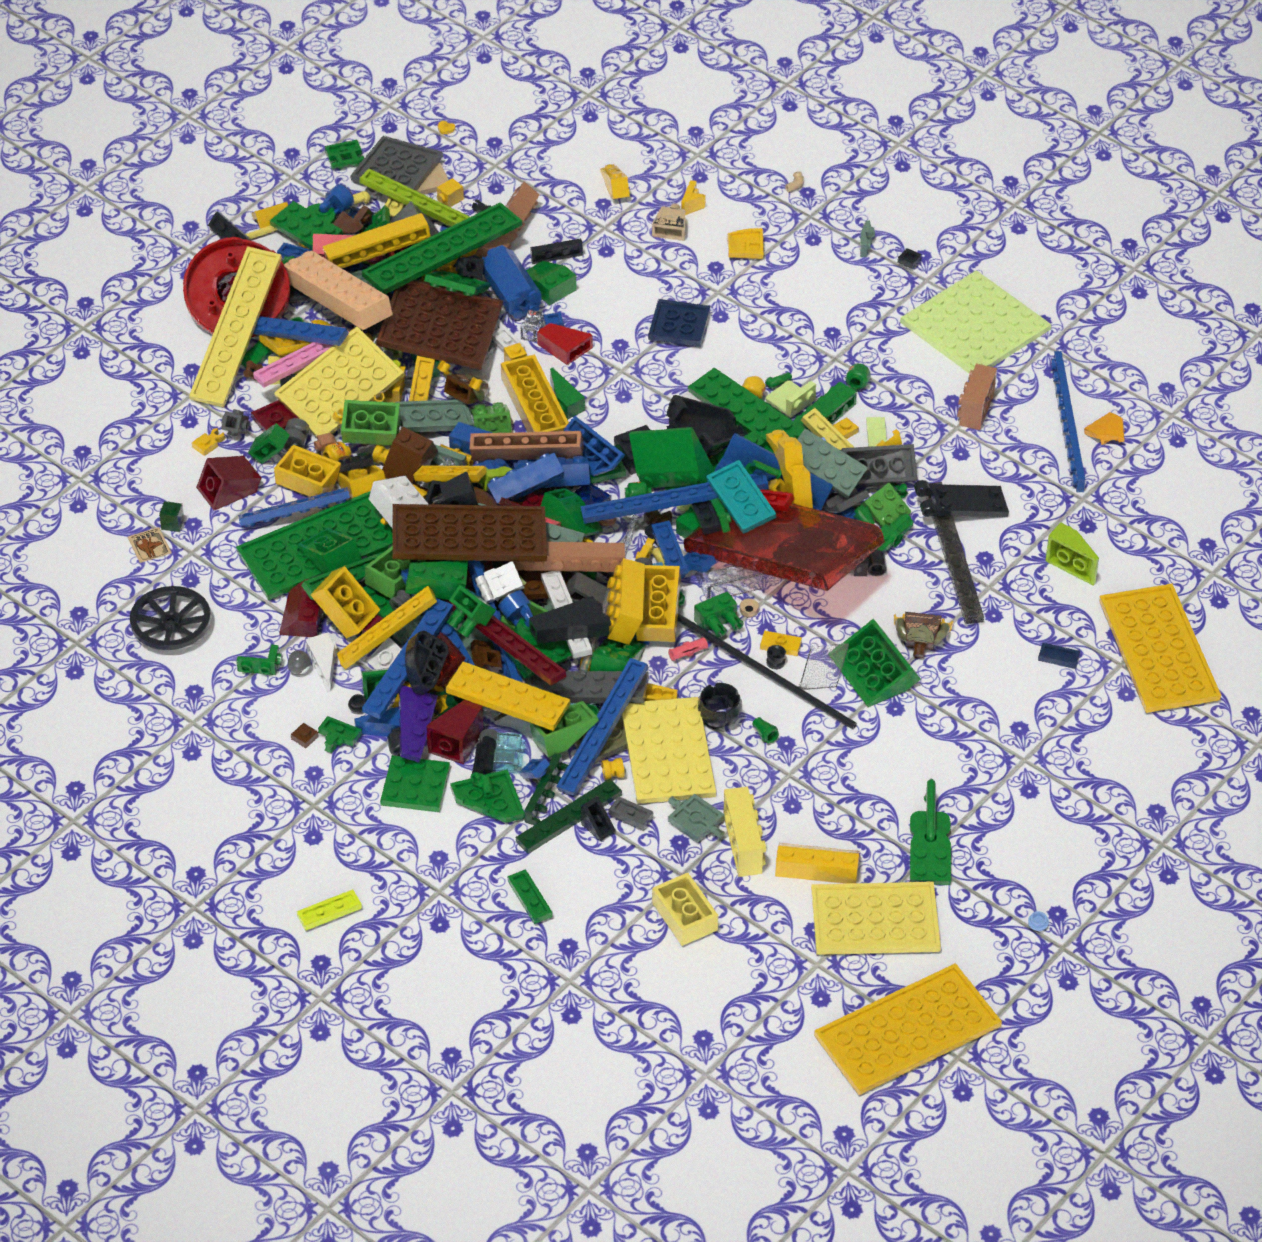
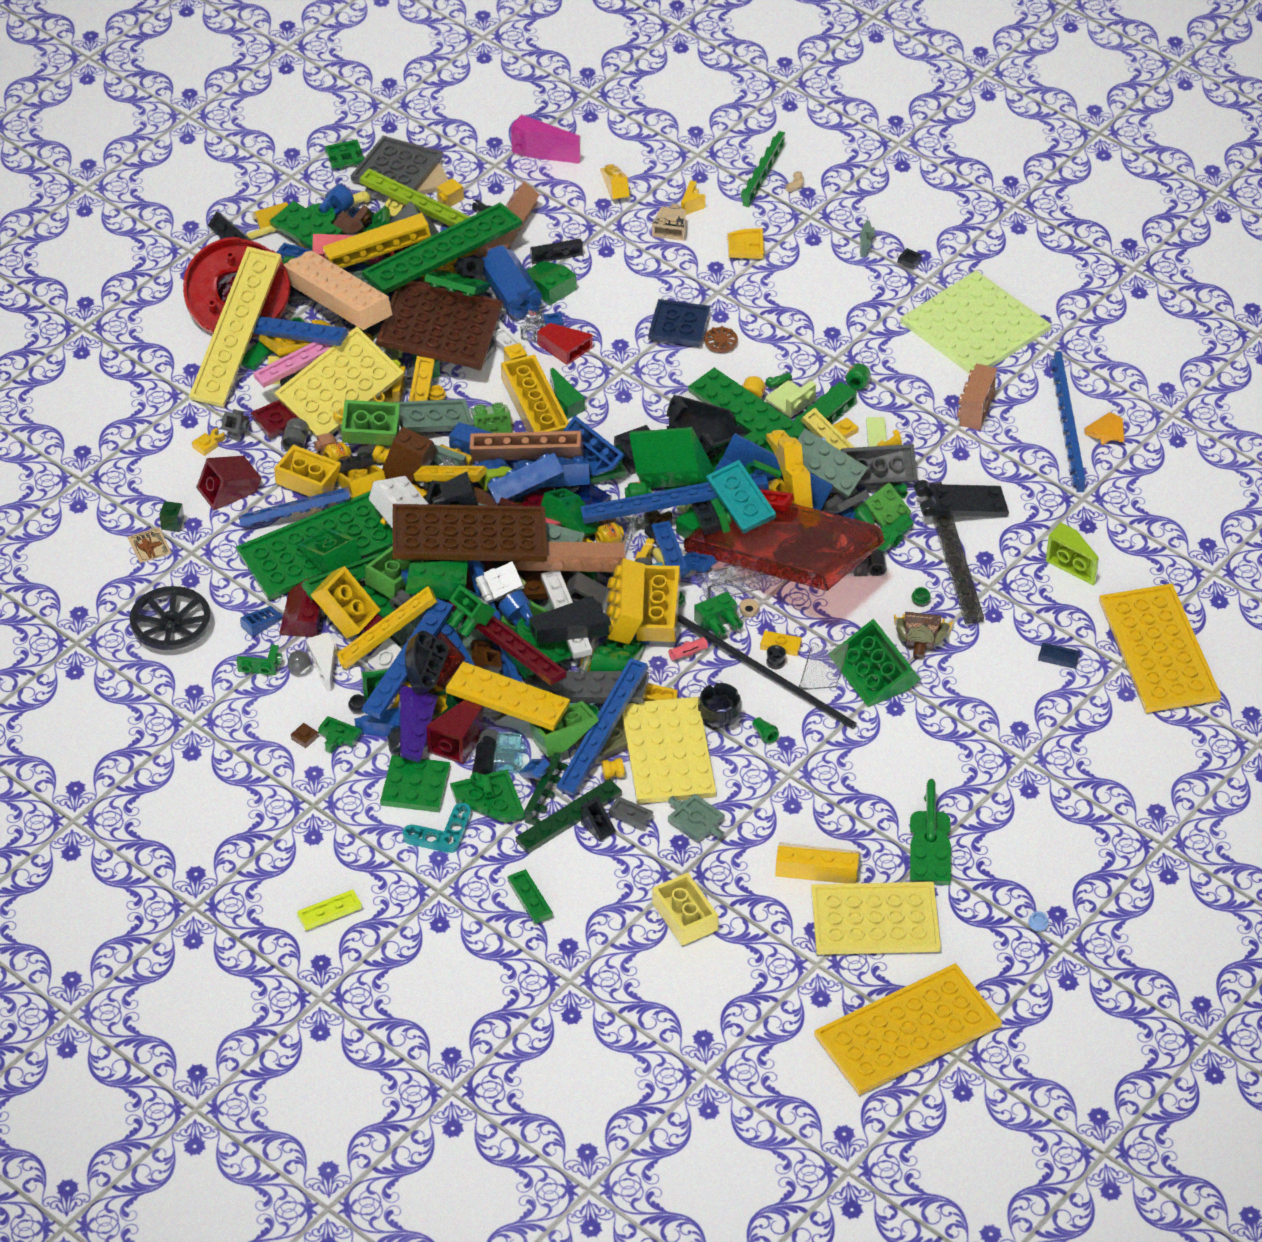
(250, 365): reddish brown plate -> none
(253, 626): none -> blue slope
(268, 443): green brick -> none
(436, 393): none -> yellow plate
(442, 837): none -> teal beam
(445, 127): yellow piece -> none
(463, 386): torso -> none
(543, 141): none -> dark pink slope
(609, 533): none -> yellow head
(721, 339): none -> dark orange wheel
(743, 831): light yellow brick -> none
(763, 169): none -> green plate
(921, 596): none -> green plate

